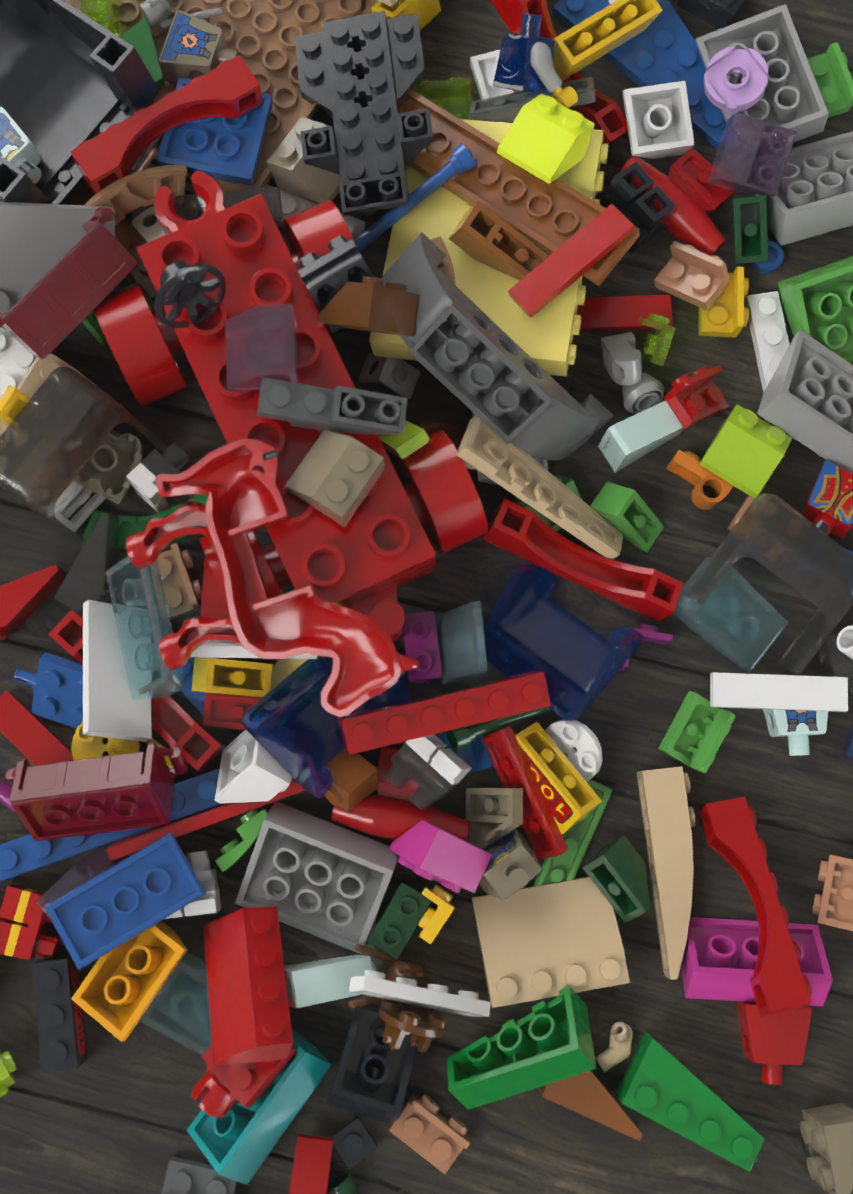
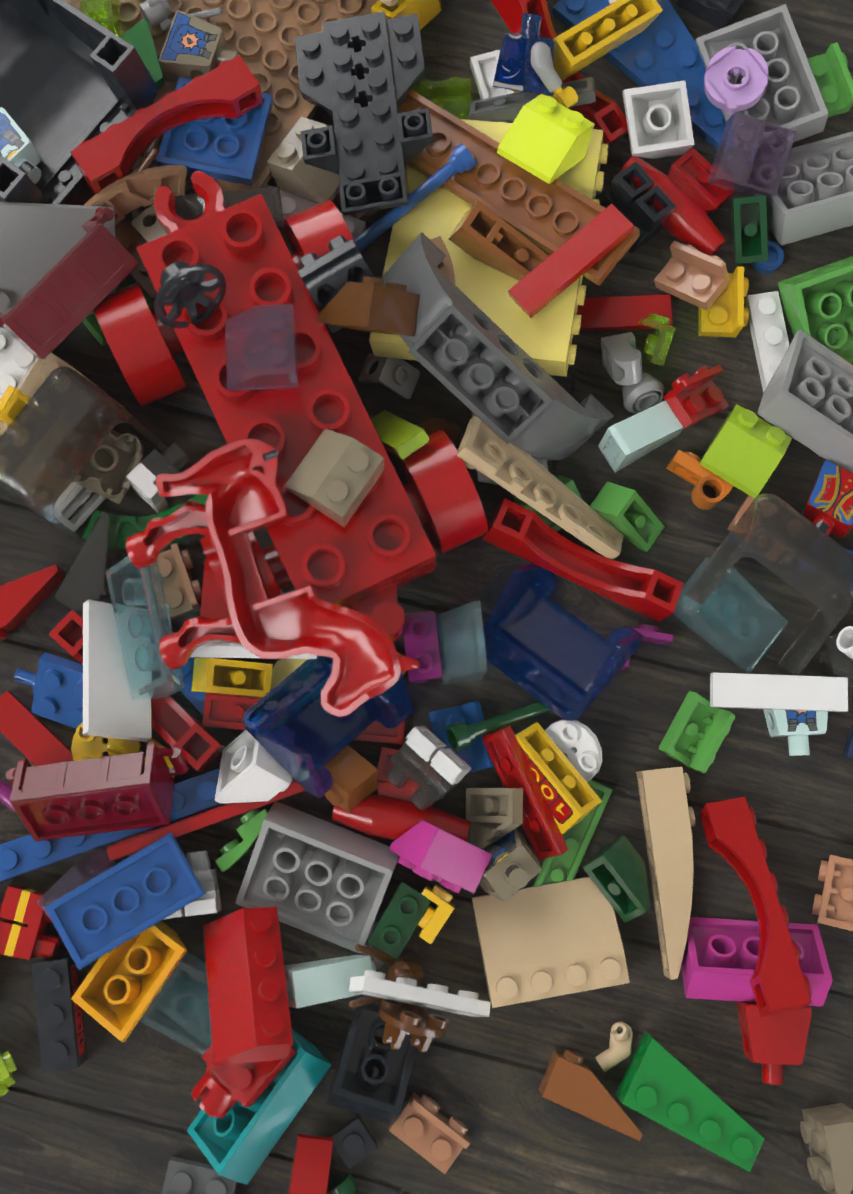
(335, 410): dark grey slope -> none
(444, 712): red arch -> none
(525, 1054): green wedge -> none

